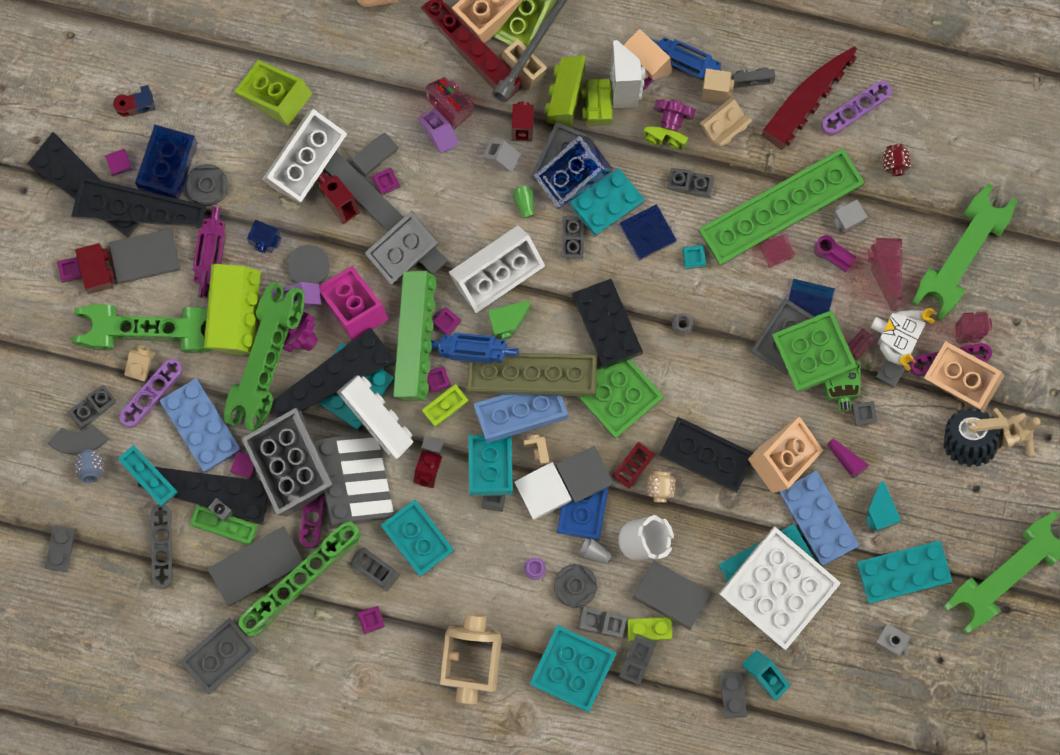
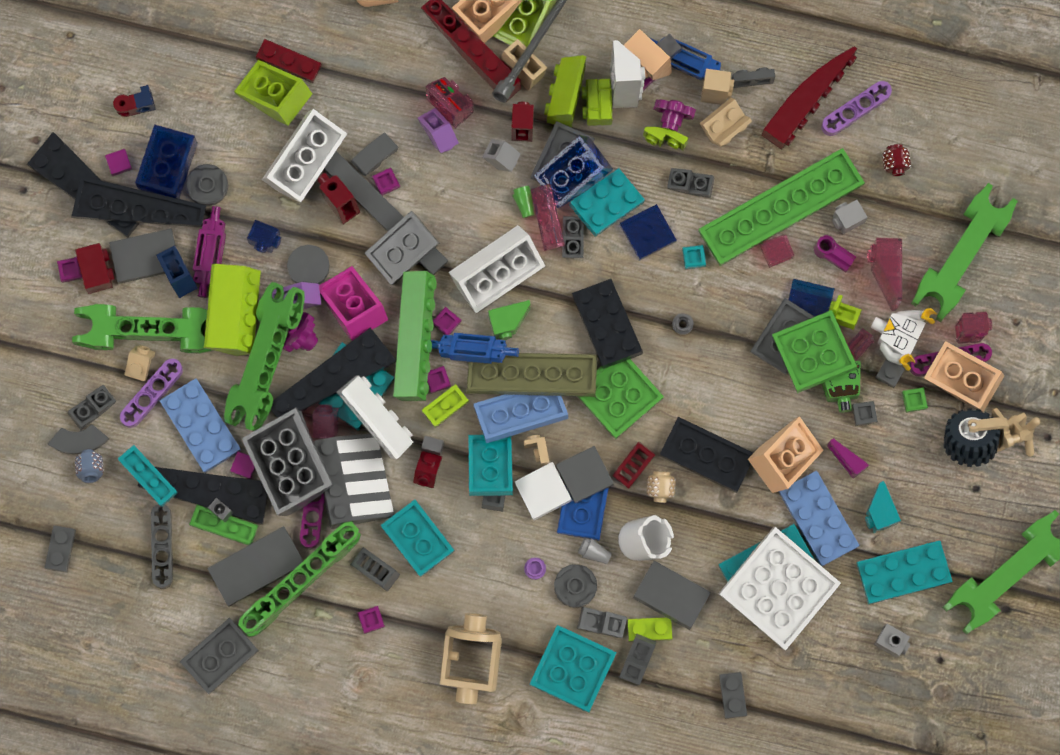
(177, 271): none -> dark blue arch
(288, 61): none -> dark red plate
(325, 422): none -> clear pink brick
(547, 217): none -> clear pink plate
(670, 46): none -> flat silver piece
(766, 674): teal slope -> none
(845, 314): none -> lime bracket
(914, 400): none -> bright green tile

